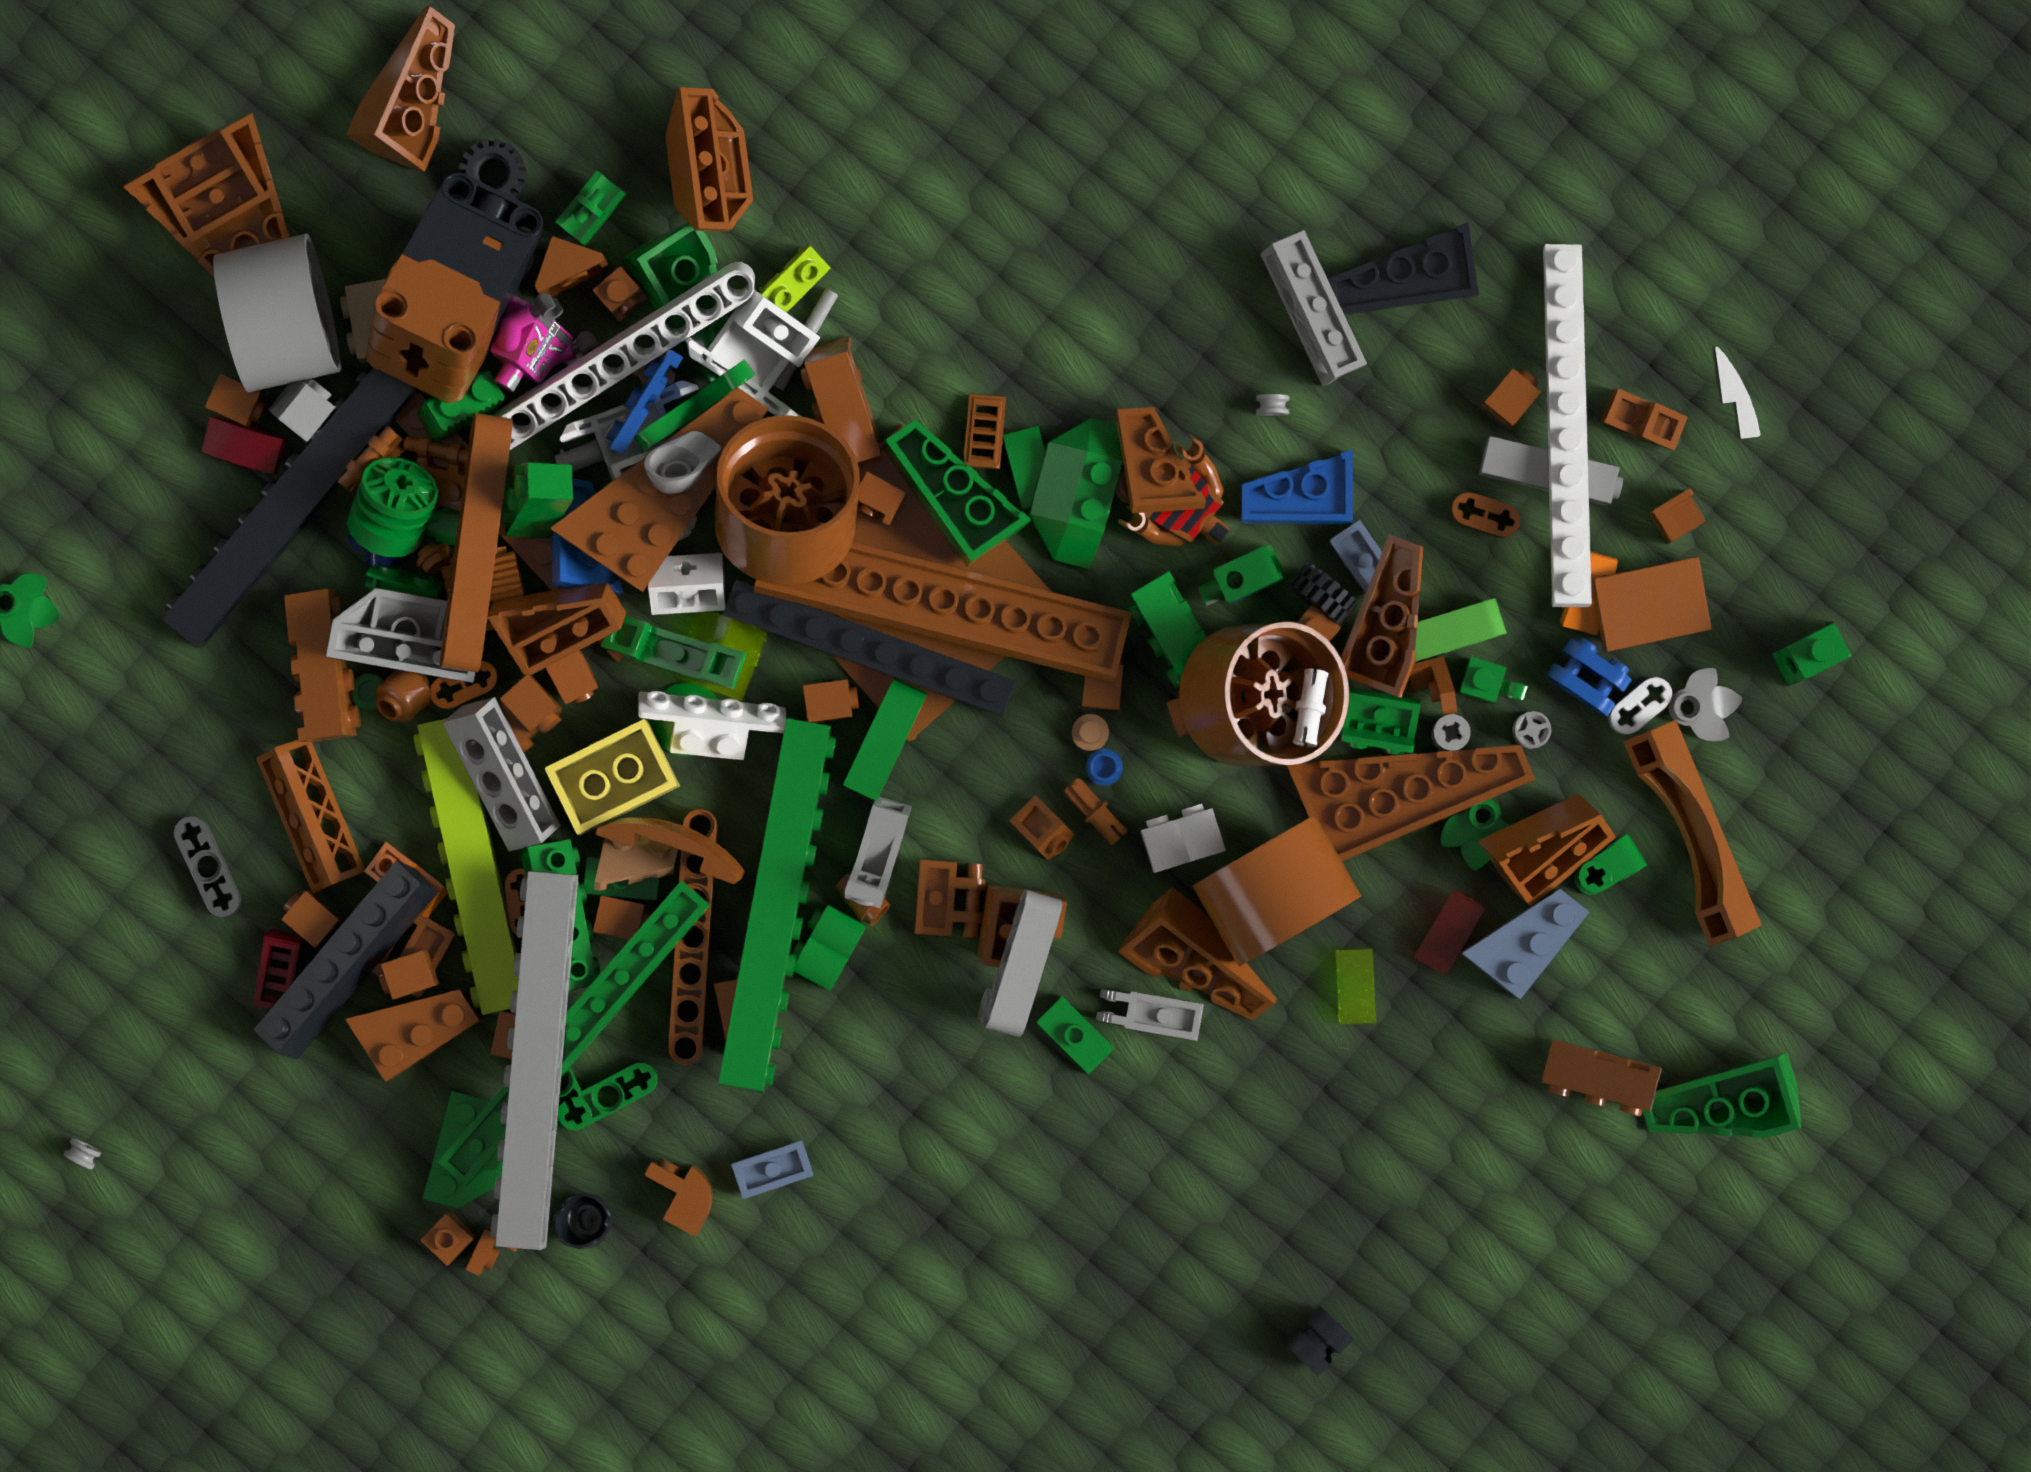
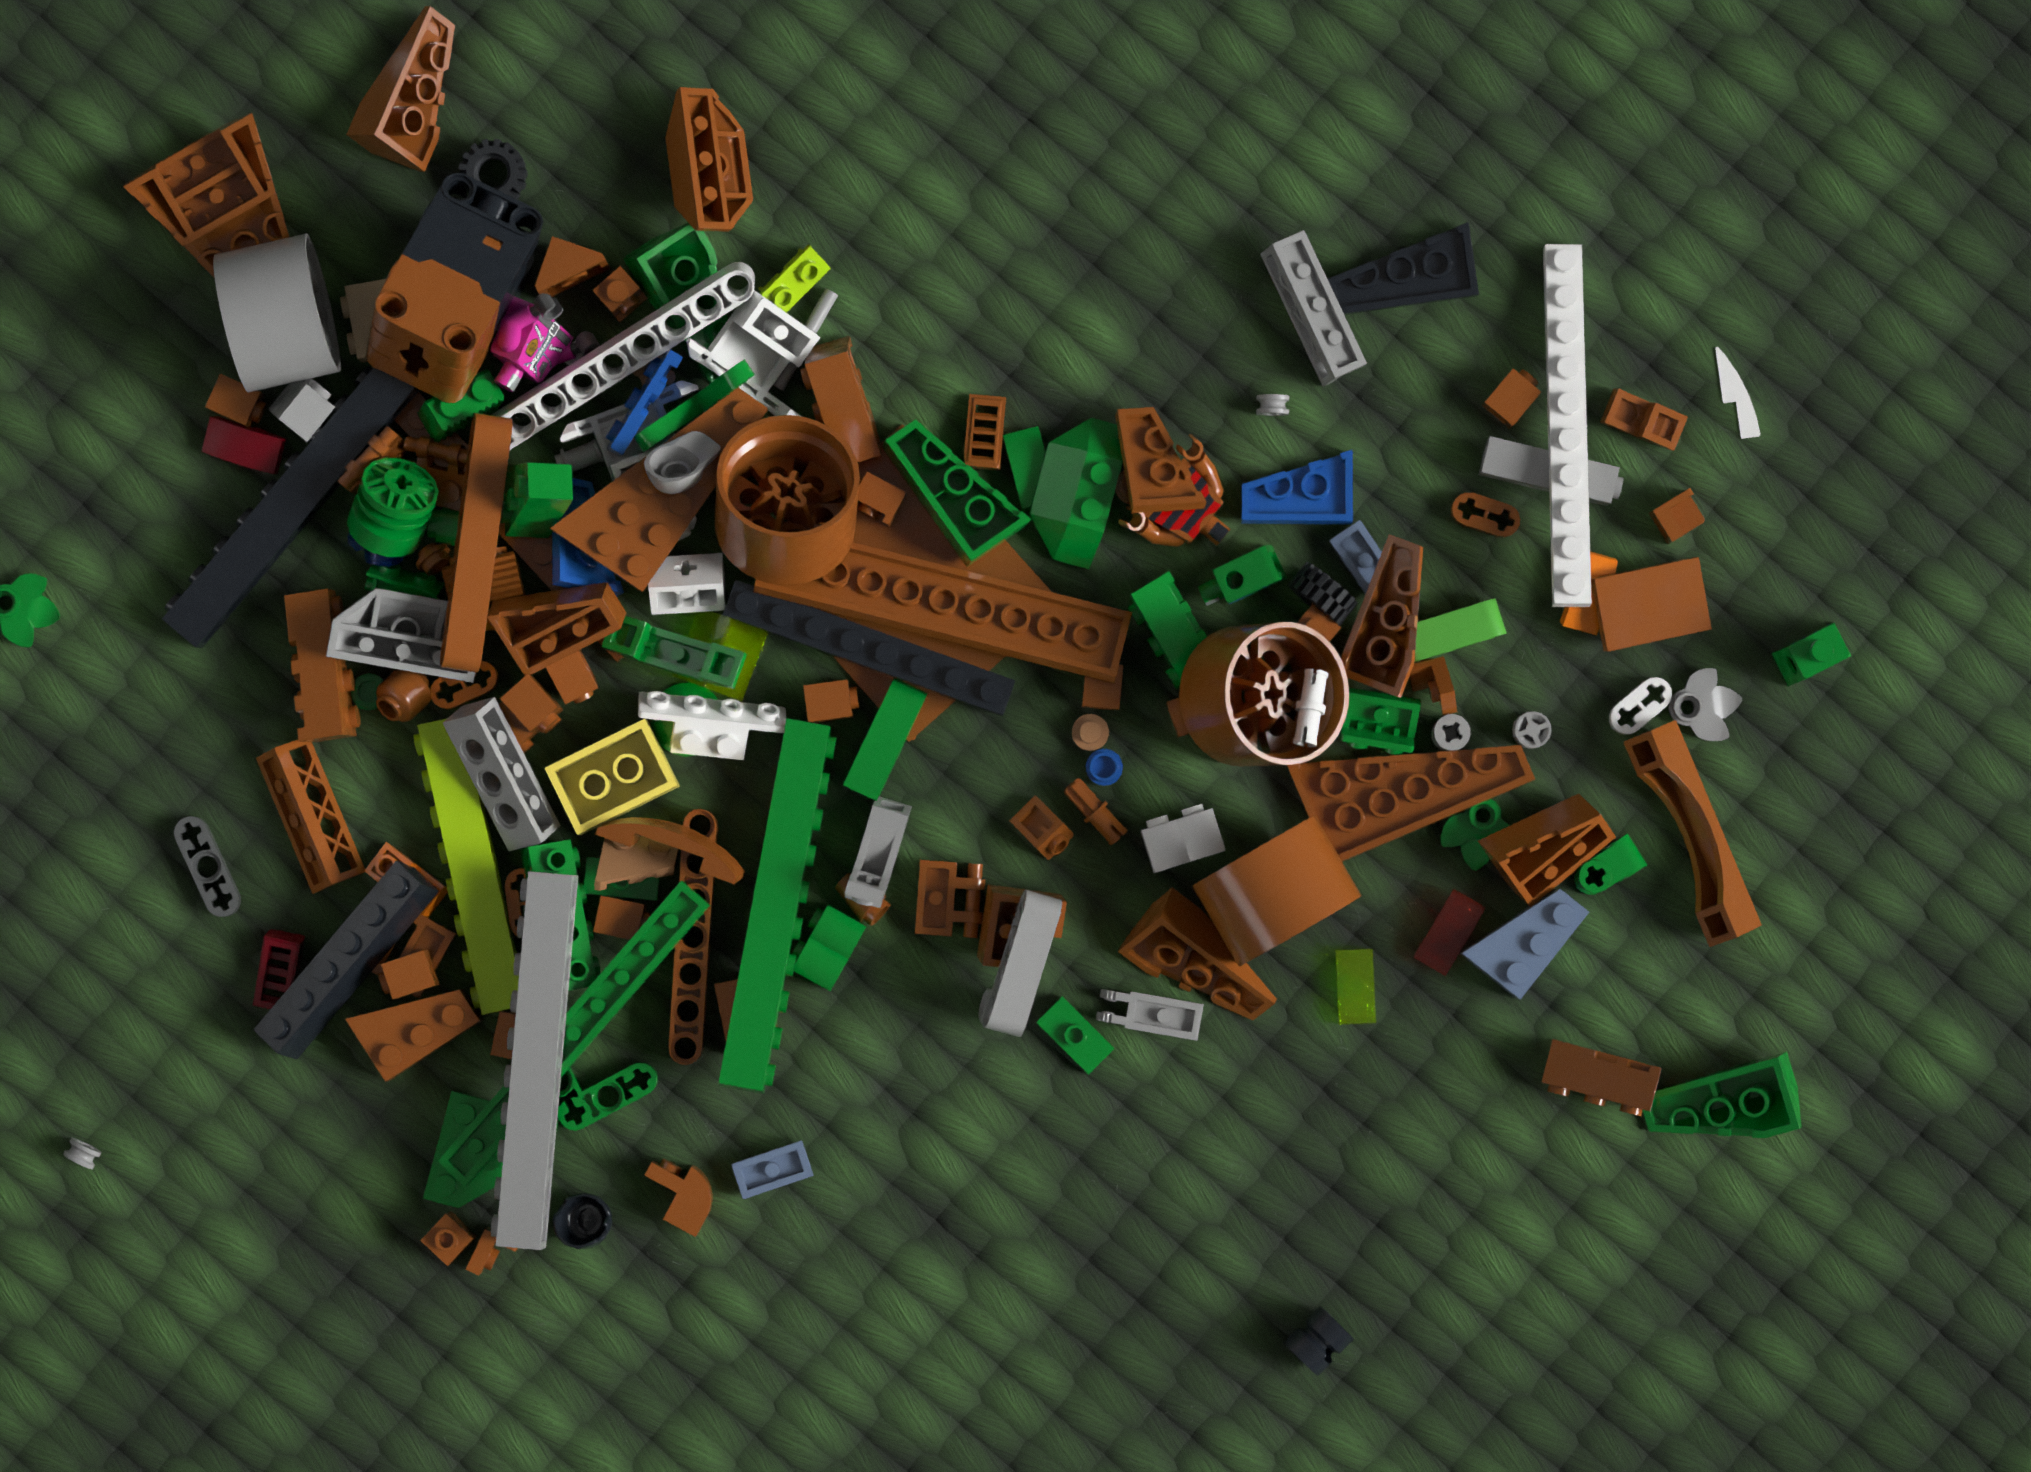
(311, 918): dark orange brick -> none
(590, 208): green hips -> none
(1485, 681): green brick -> none
(1611, 675): blue brick -> none

